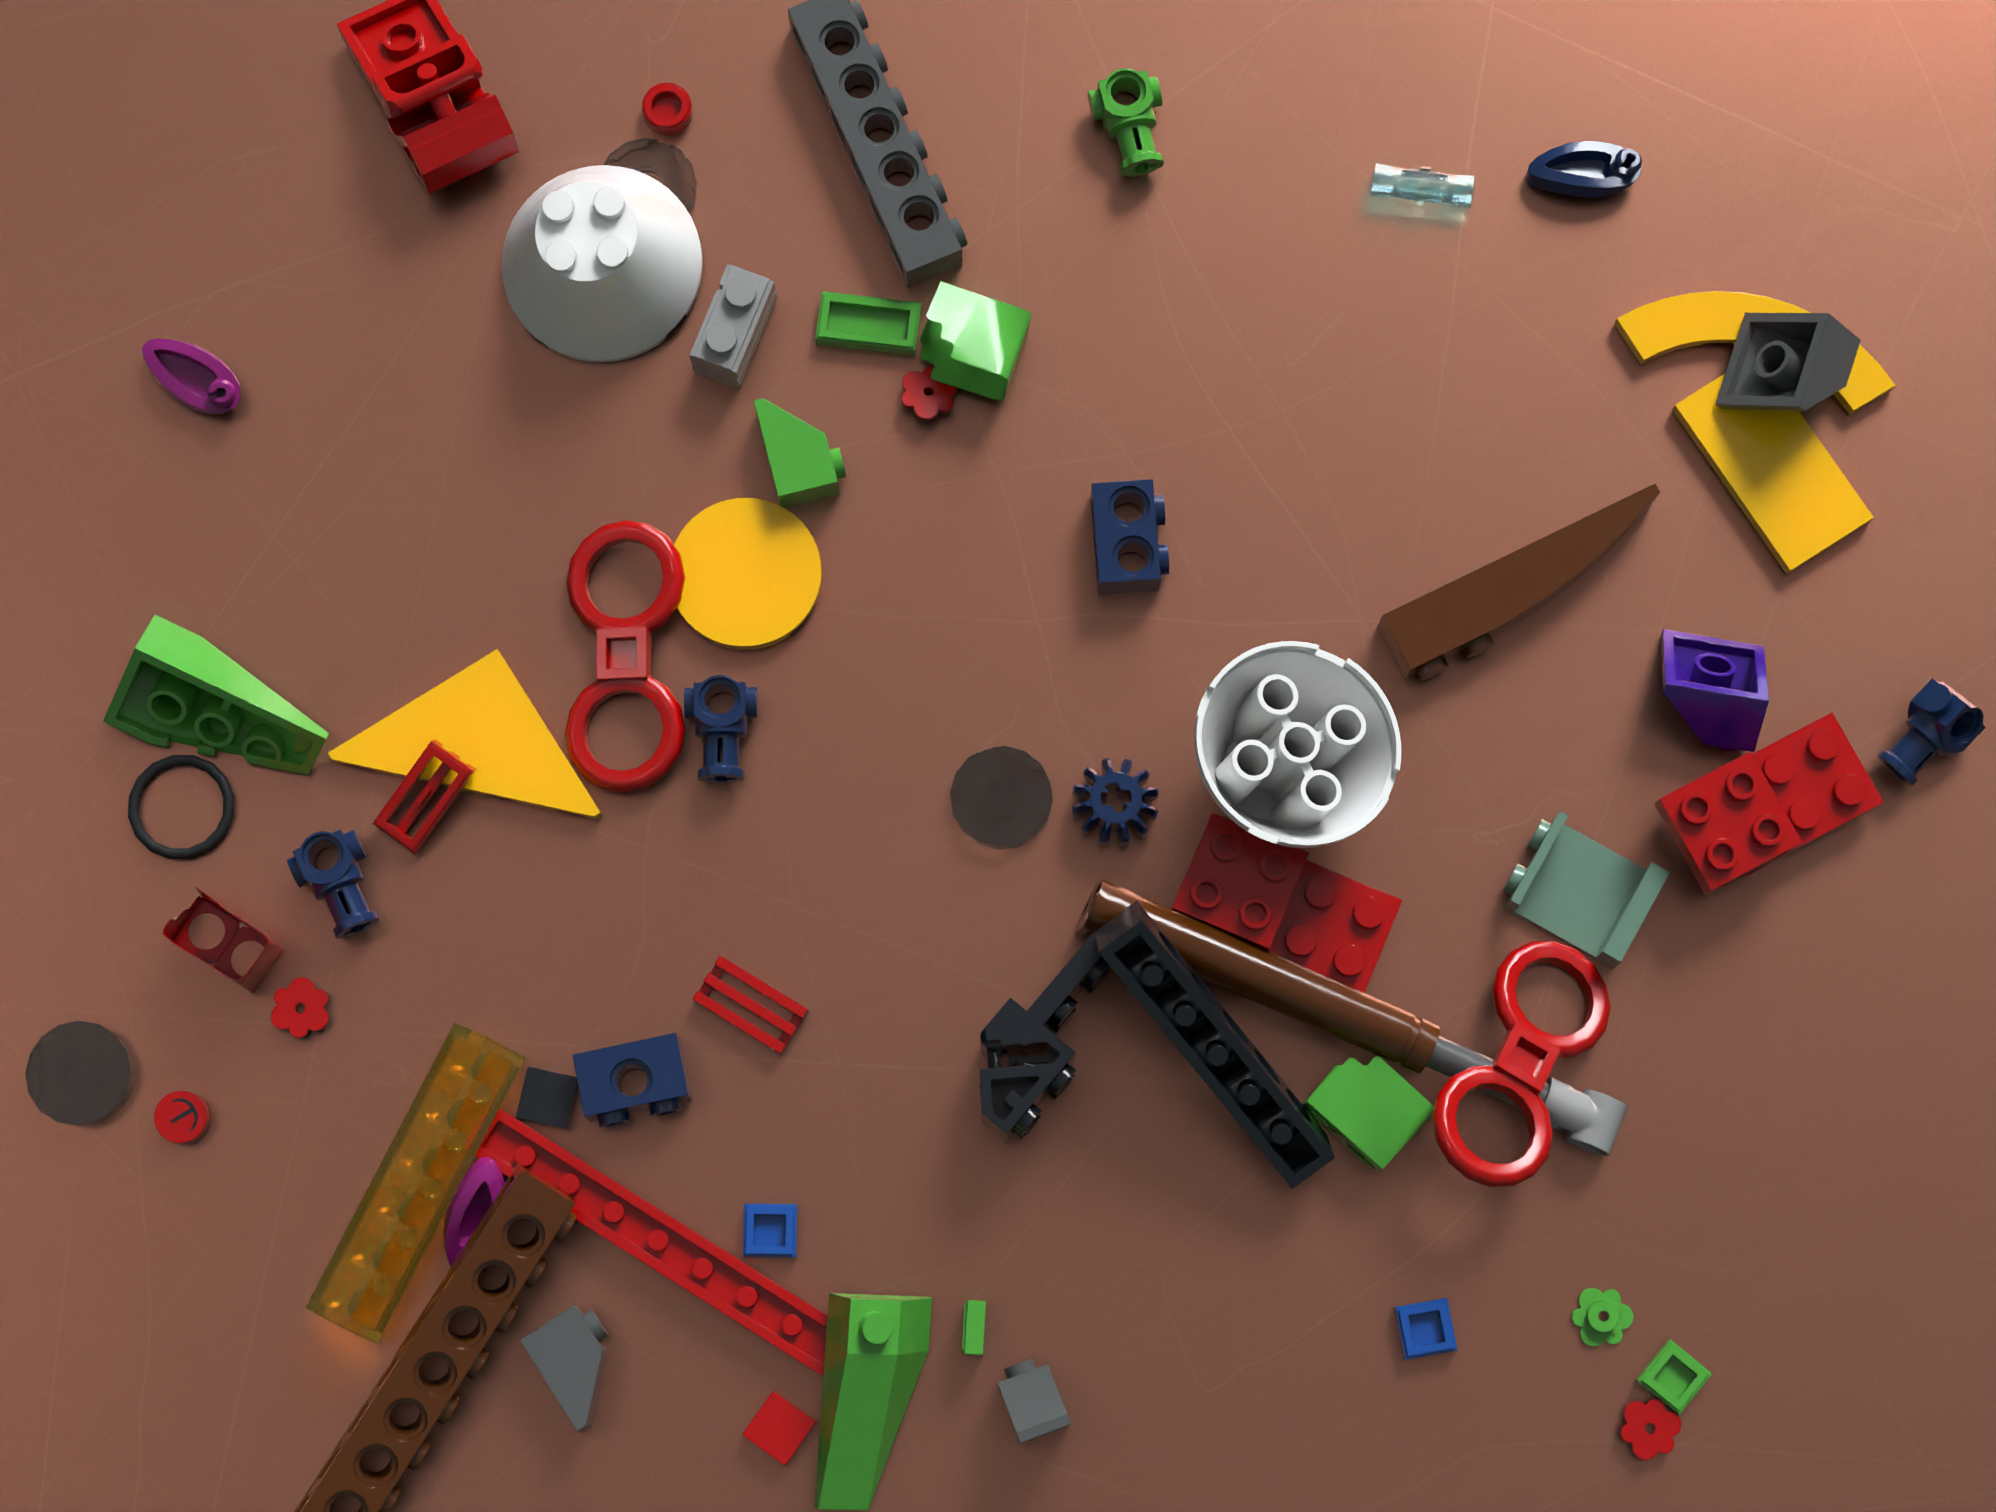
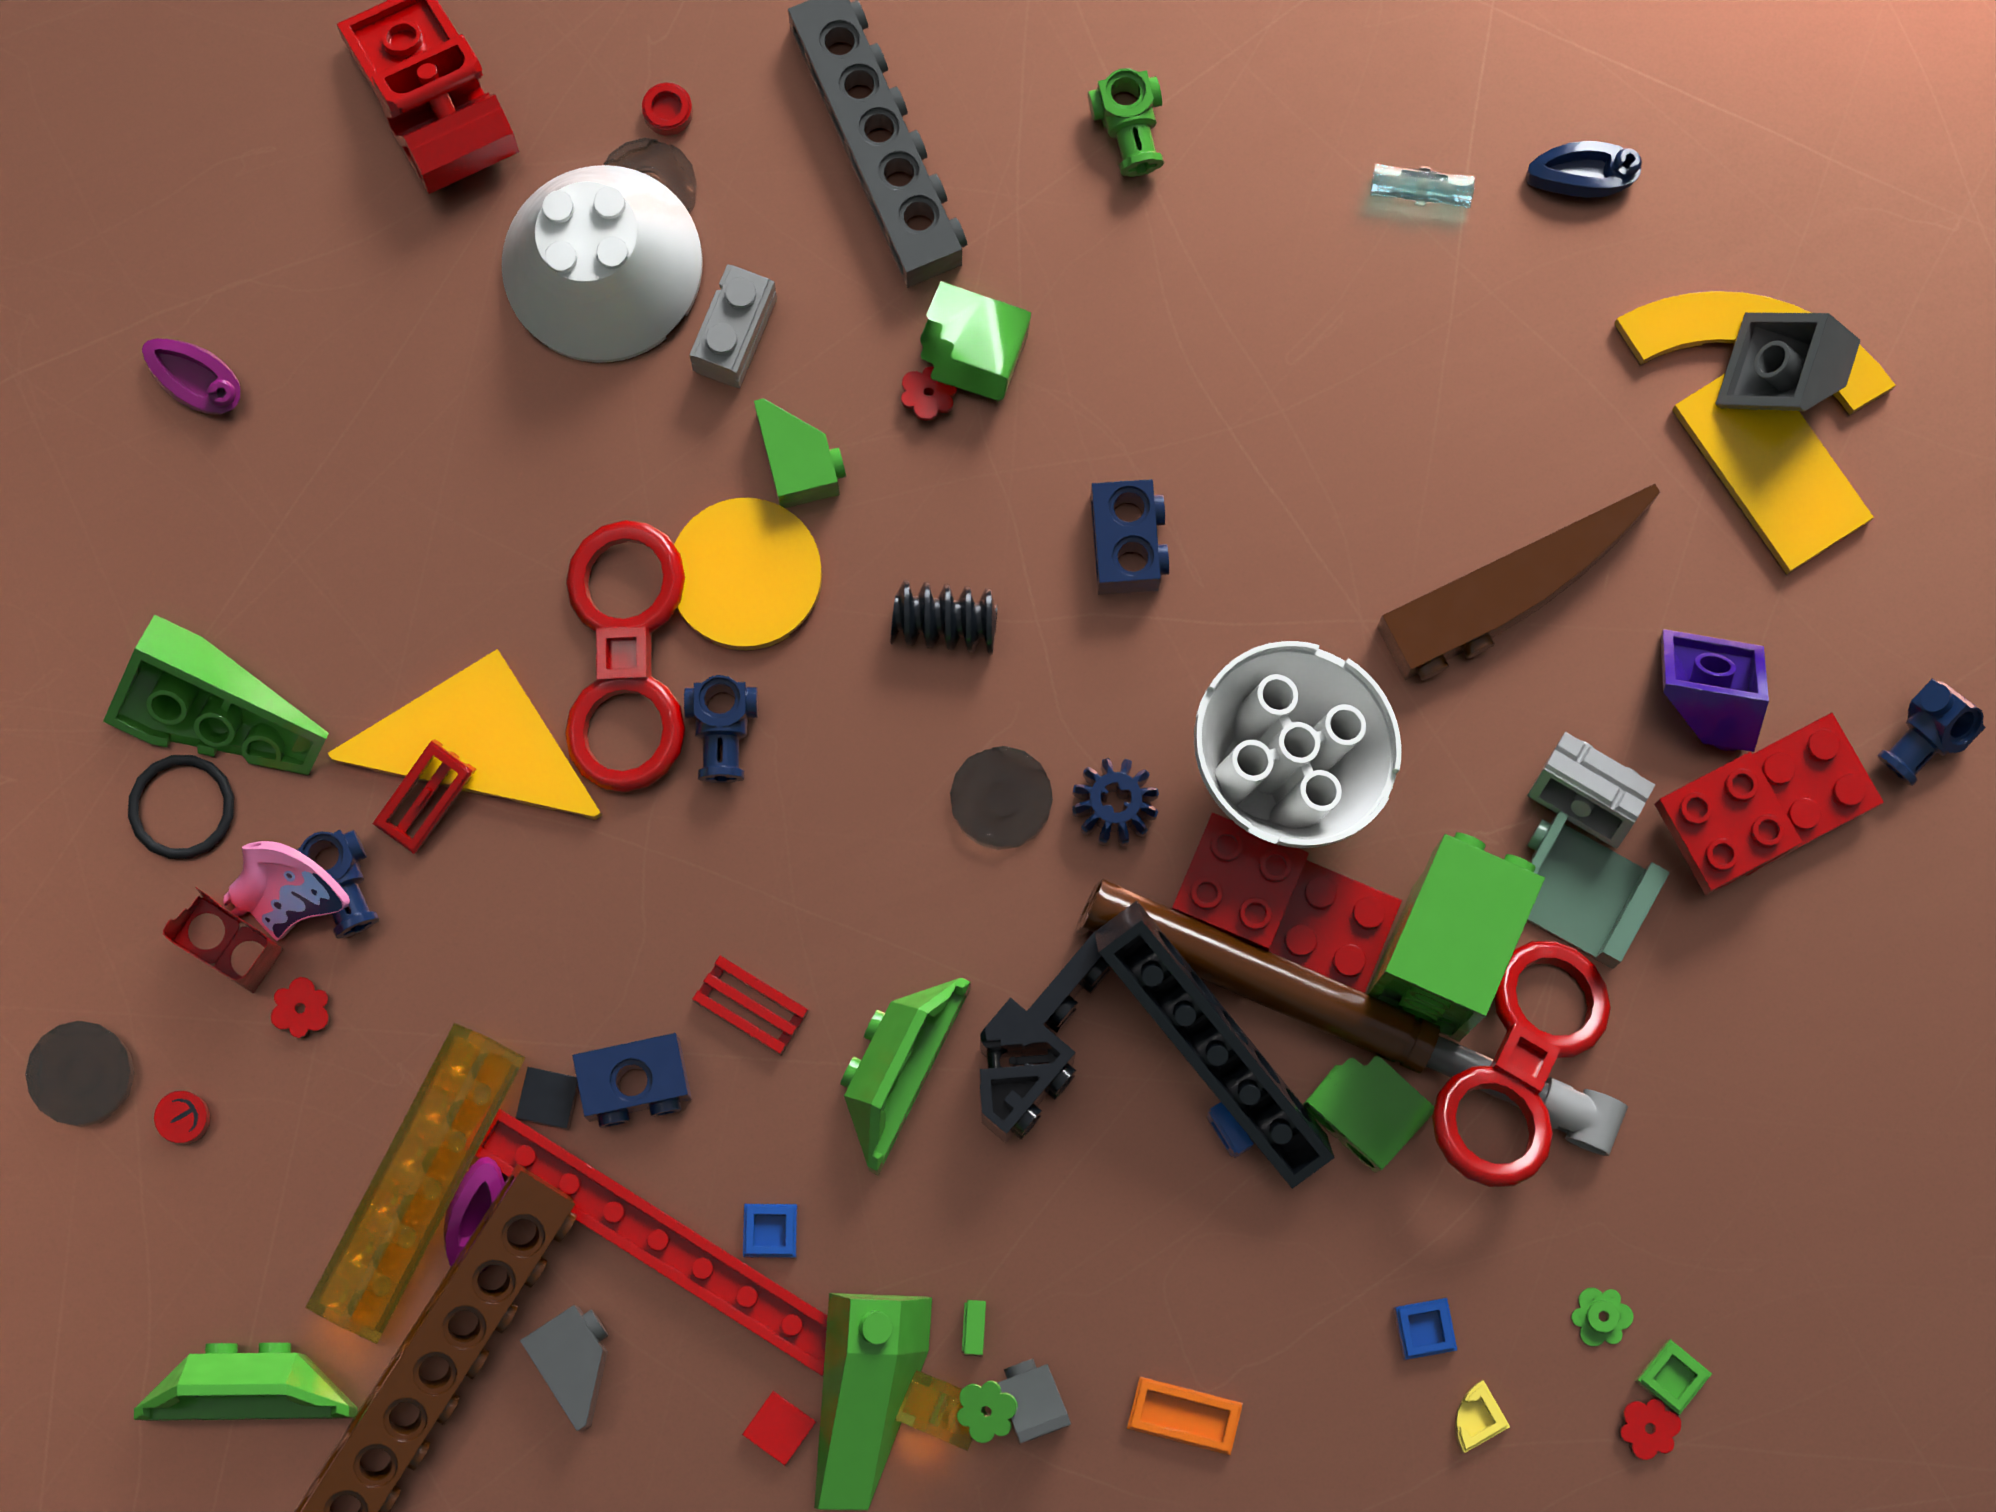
(245, 1387): none -> bright green wedge
(282, 888): none -> bright pink arm
(868, 323): bright green tile -> none
(897, 1064): none -> bright green wedge
(933, 1409): none -> clear yellow brick
(944, 617): none -> black piece
(973, 1414): none -> bright green plant
(1184, 1416): none -> orange tile
(1229, 1130): none -> blue tile
(1456, 934): none -> bright green piece
(1478, 1418): none -> light yellow tile
(1591, 790): none -> light grey brick

